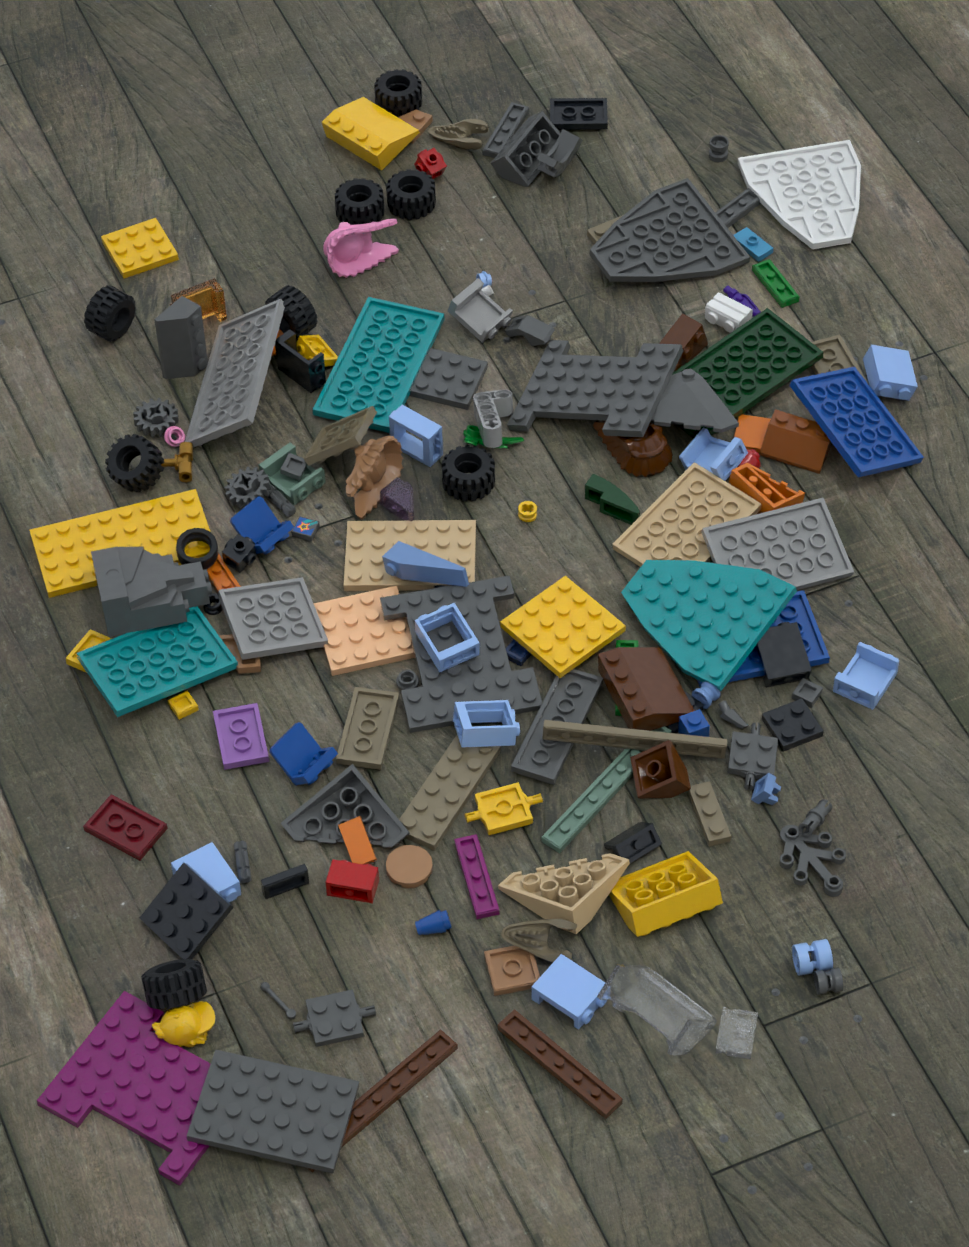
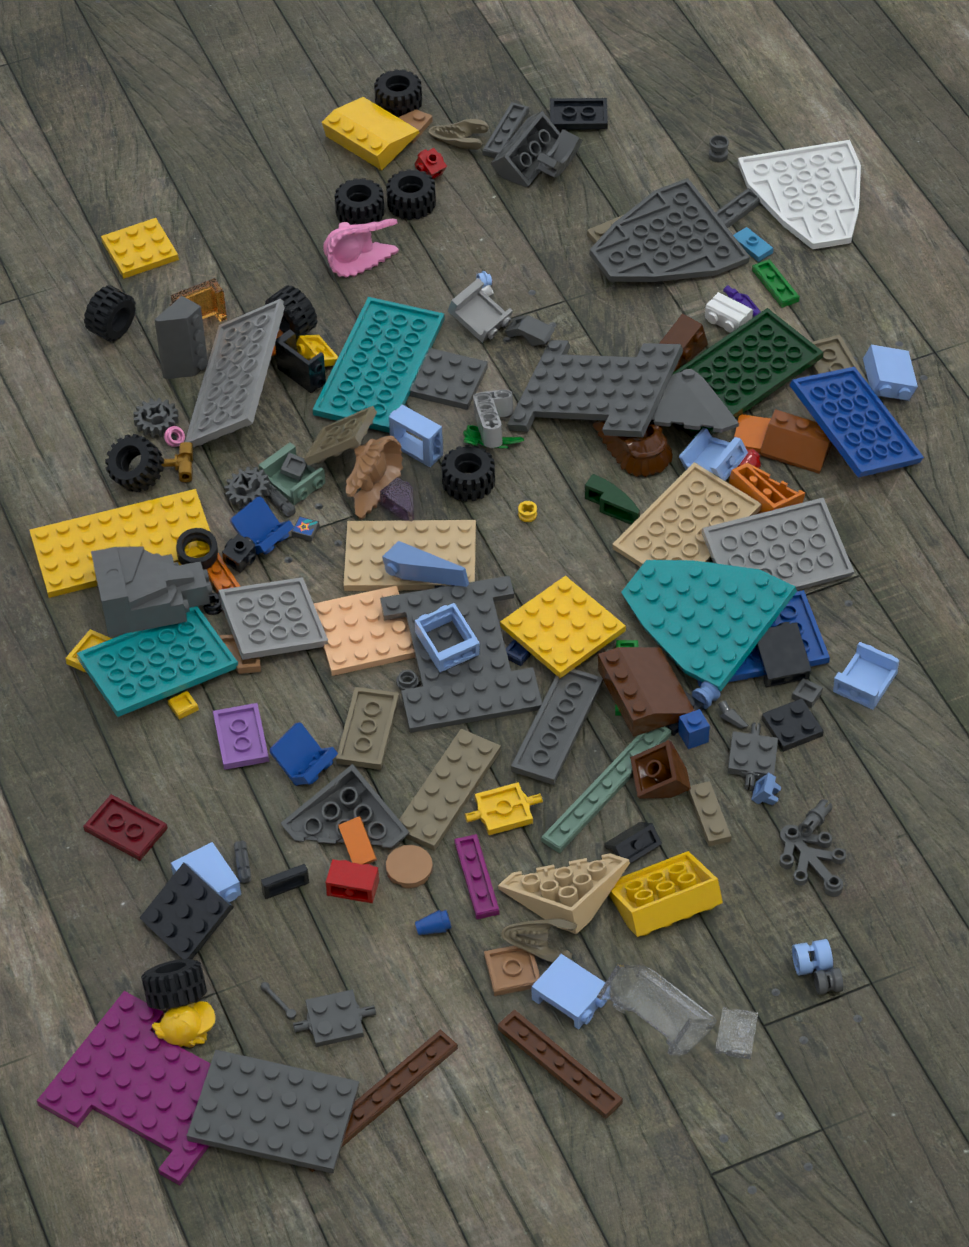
(485, 711): light blue window -> none
(632, 738): dark tan tile -> none

